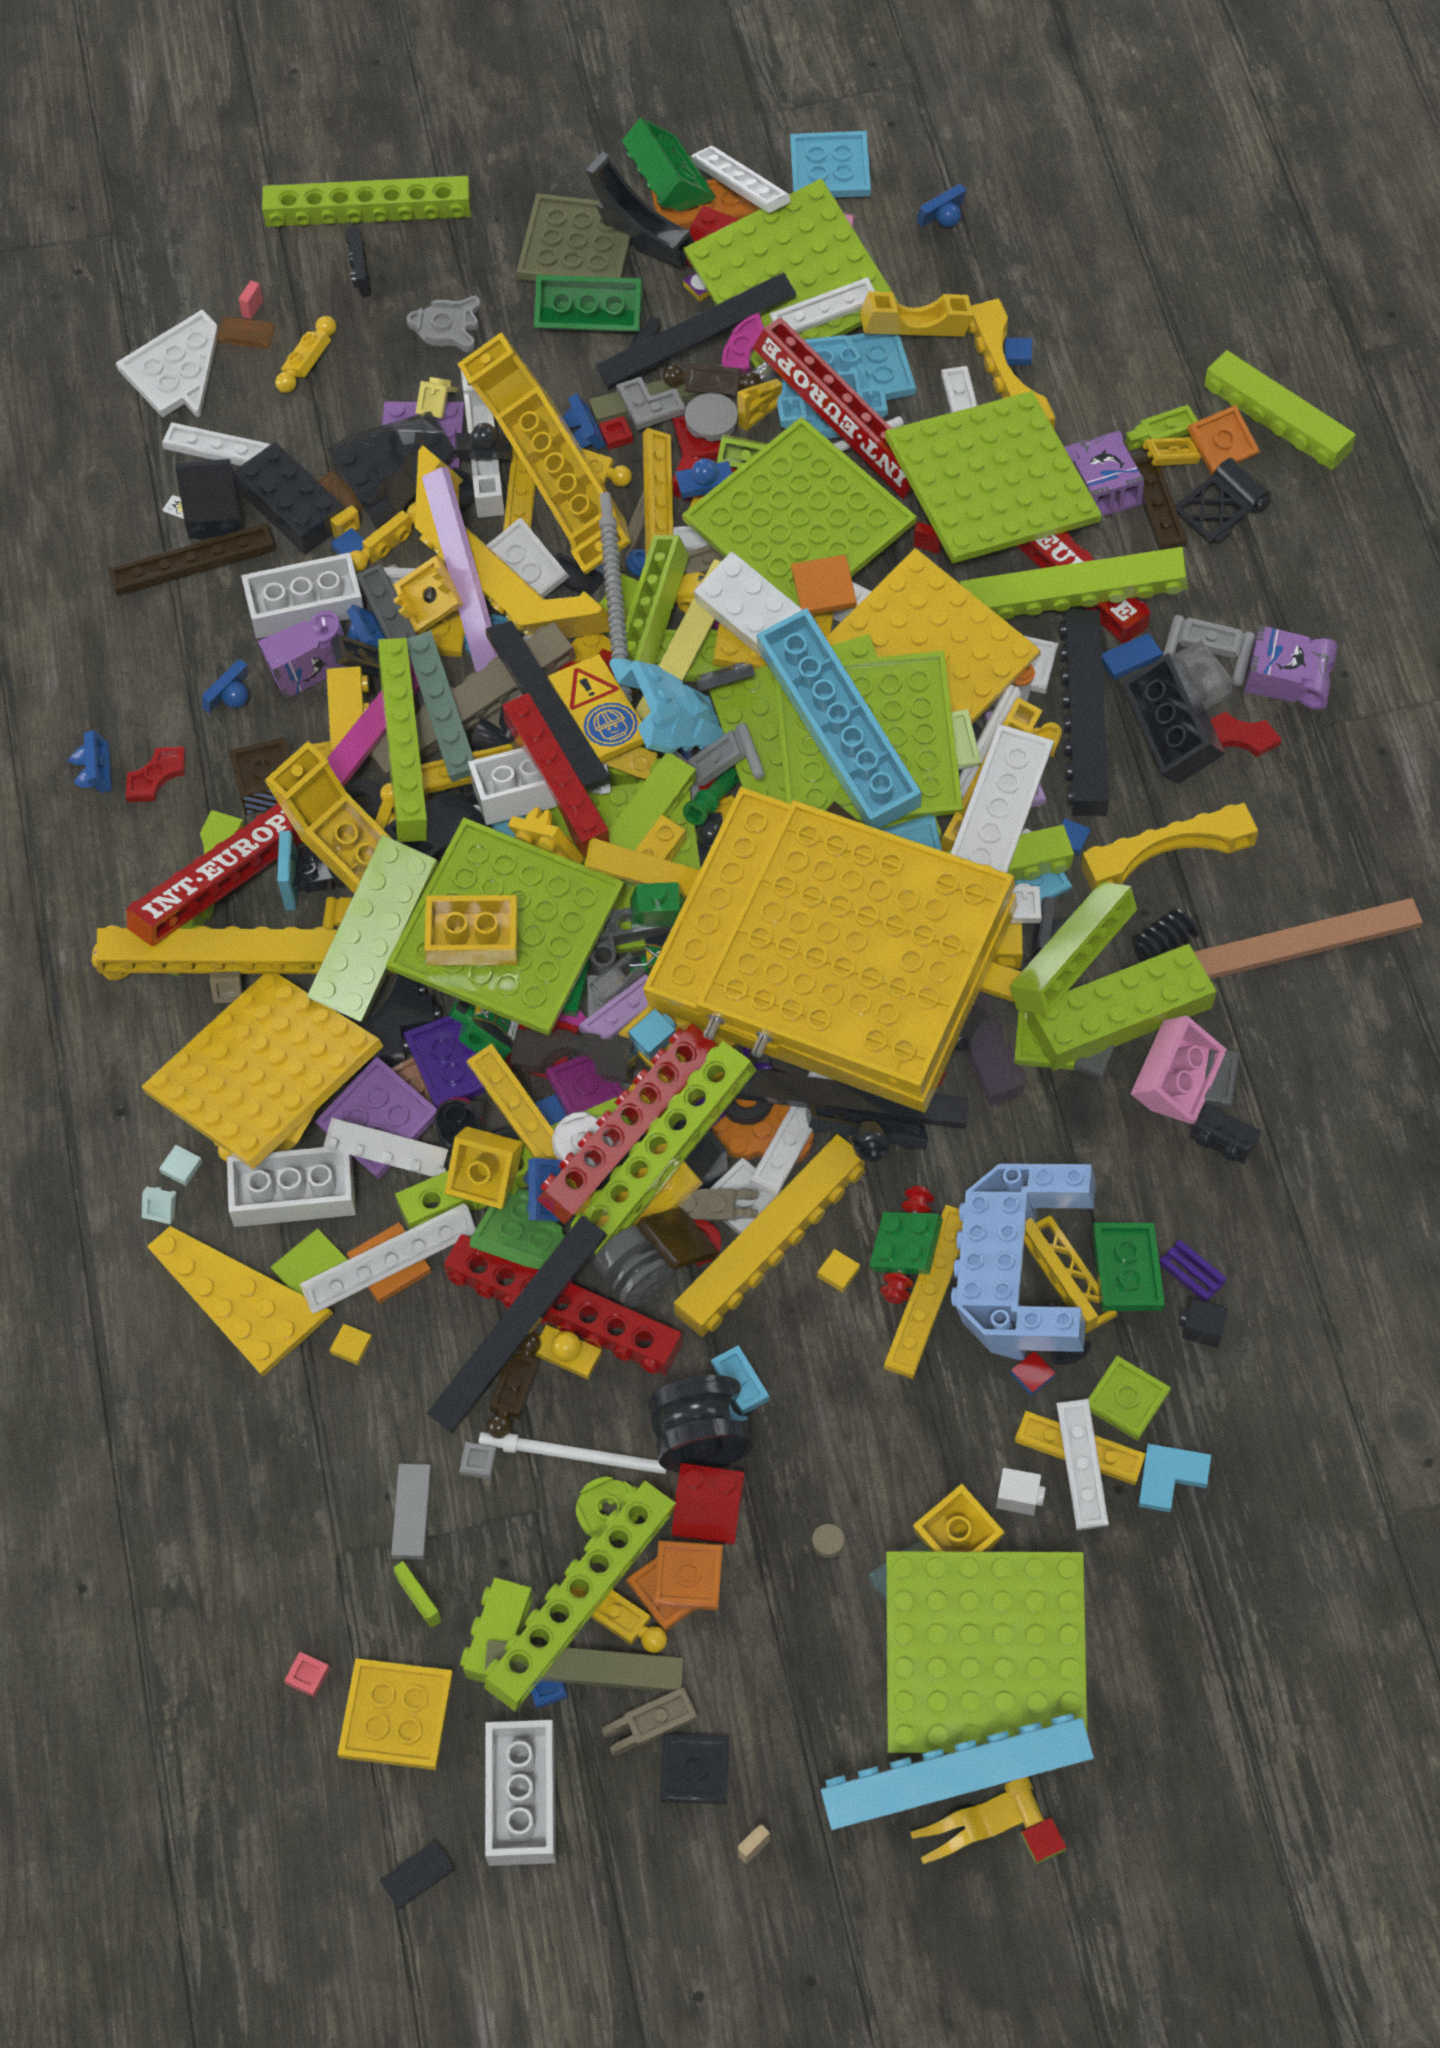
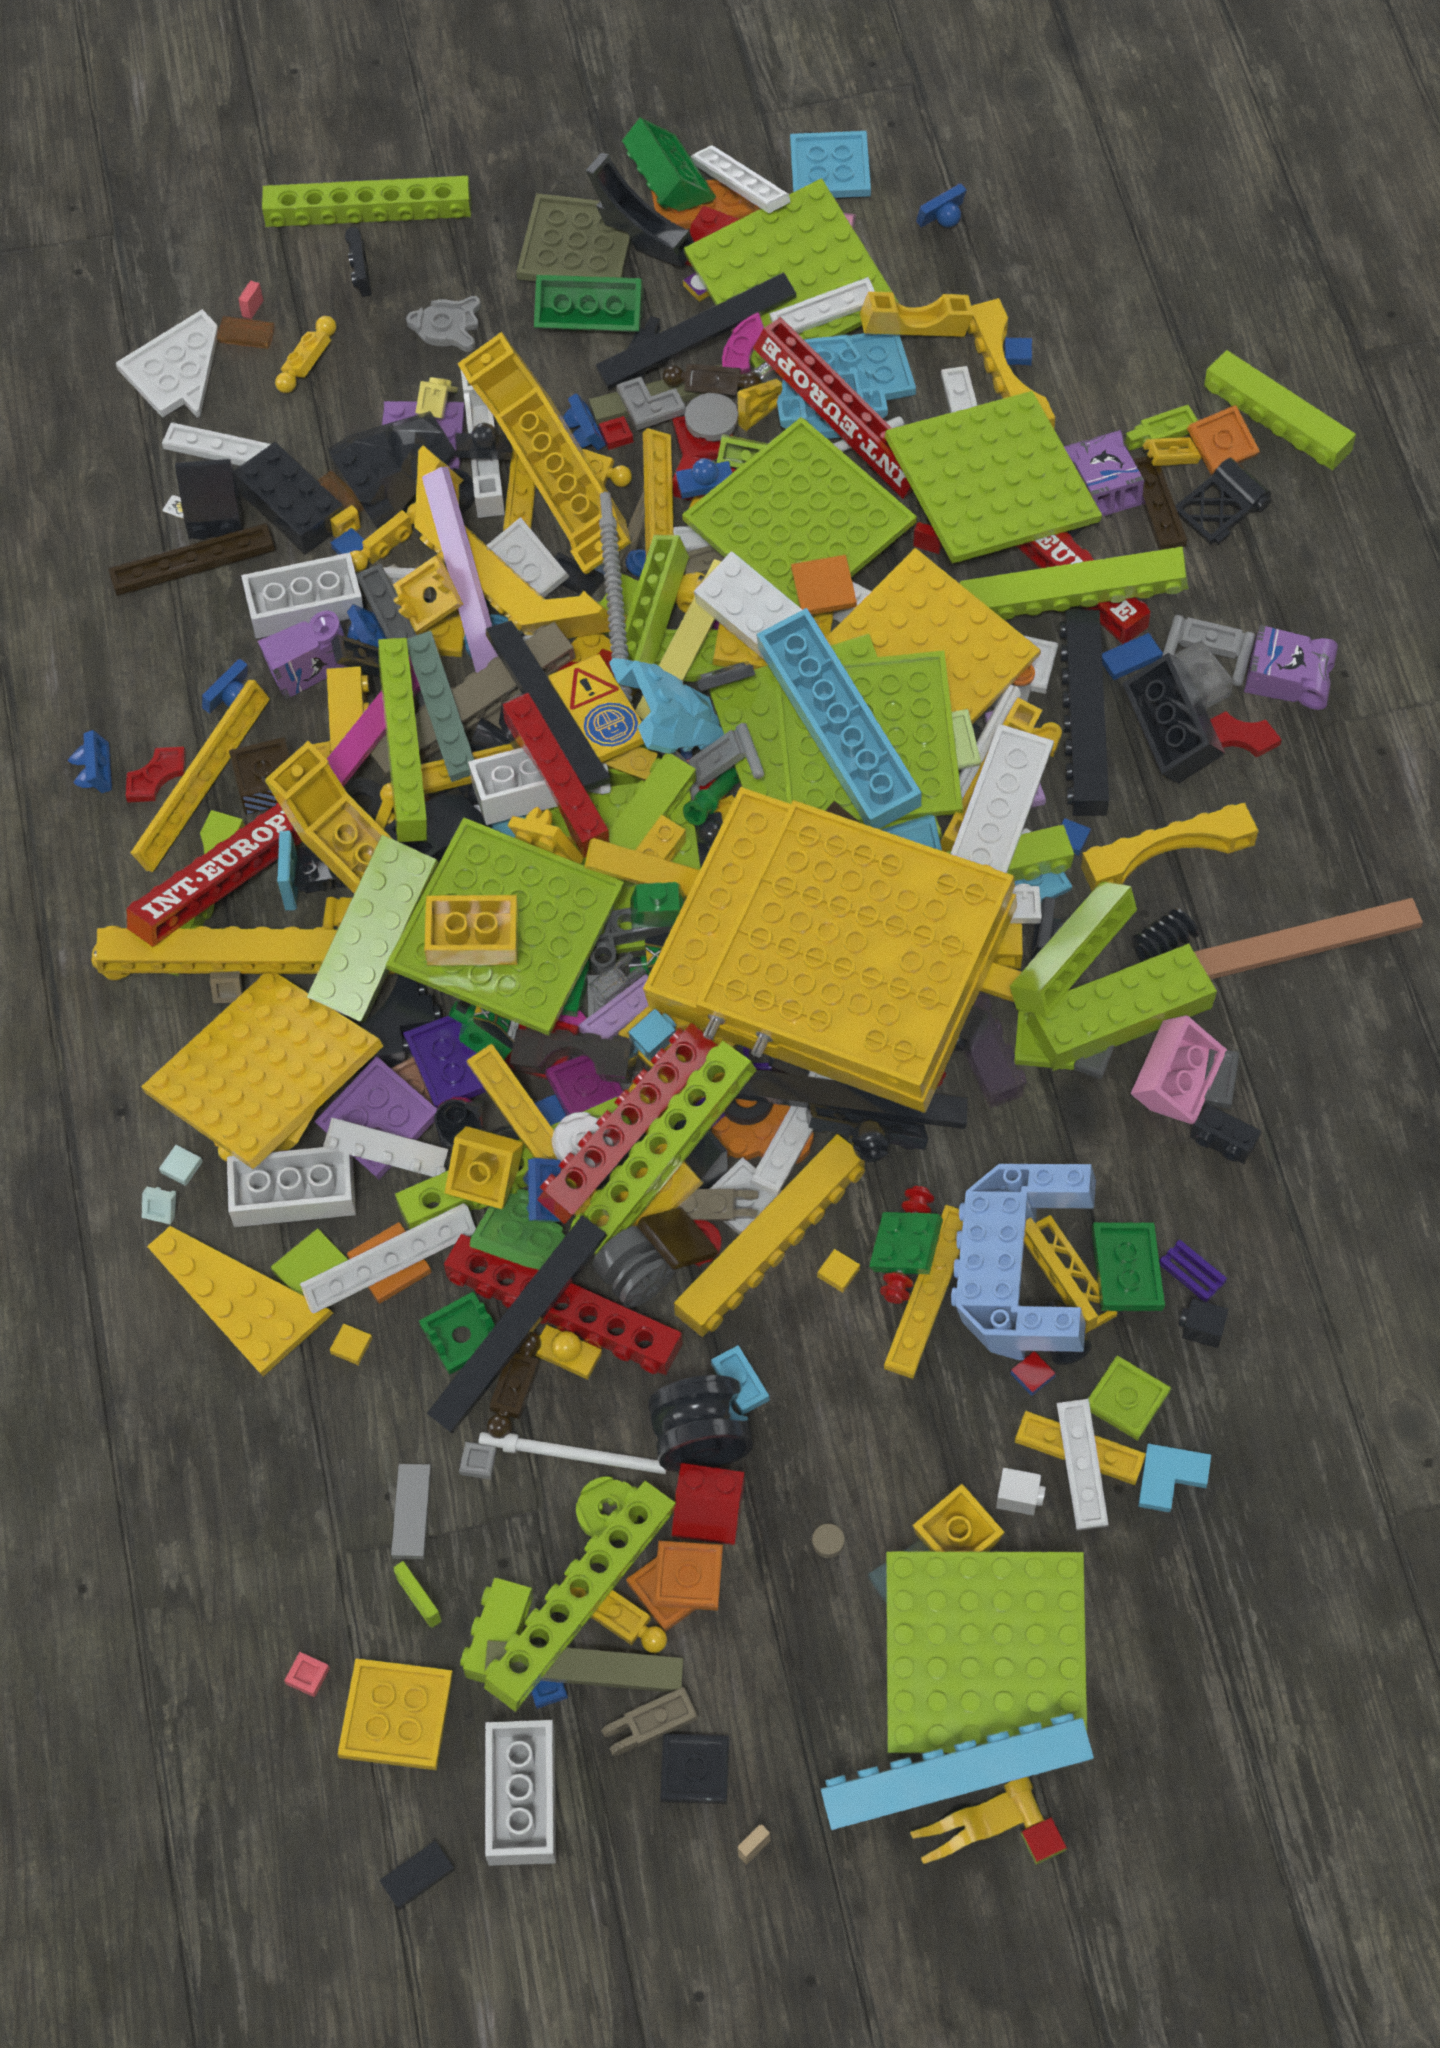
(200, 776): none -> yellow tile
(441, 1324): none -> green piece

